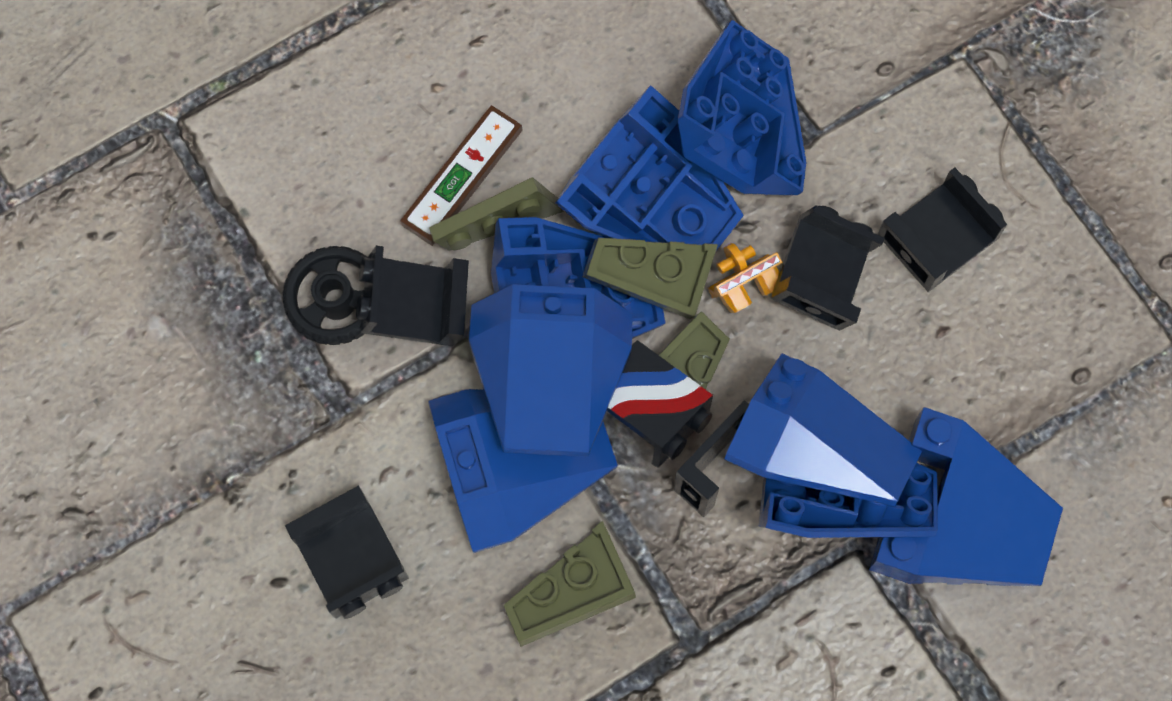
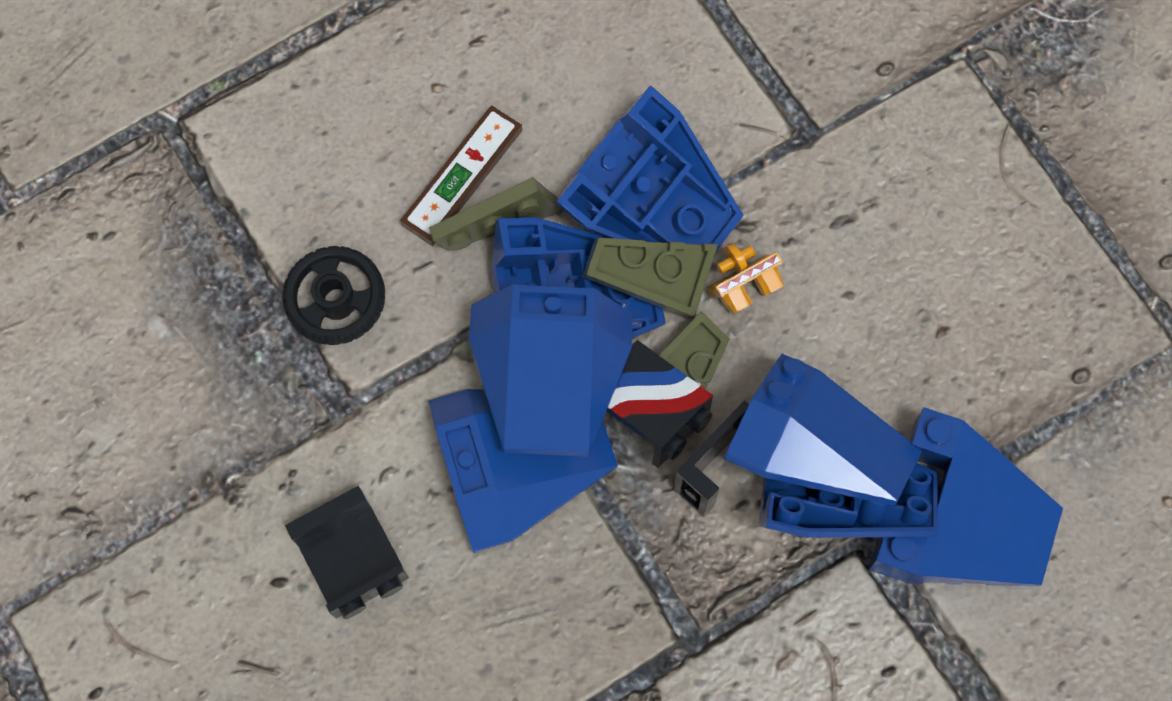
(413, 299): black panel -> none
(574, 589): olive wing -> none
(743, 116): blue wedge -> none
(825, 266): black panel -> none
(943, 230): black panel -> none

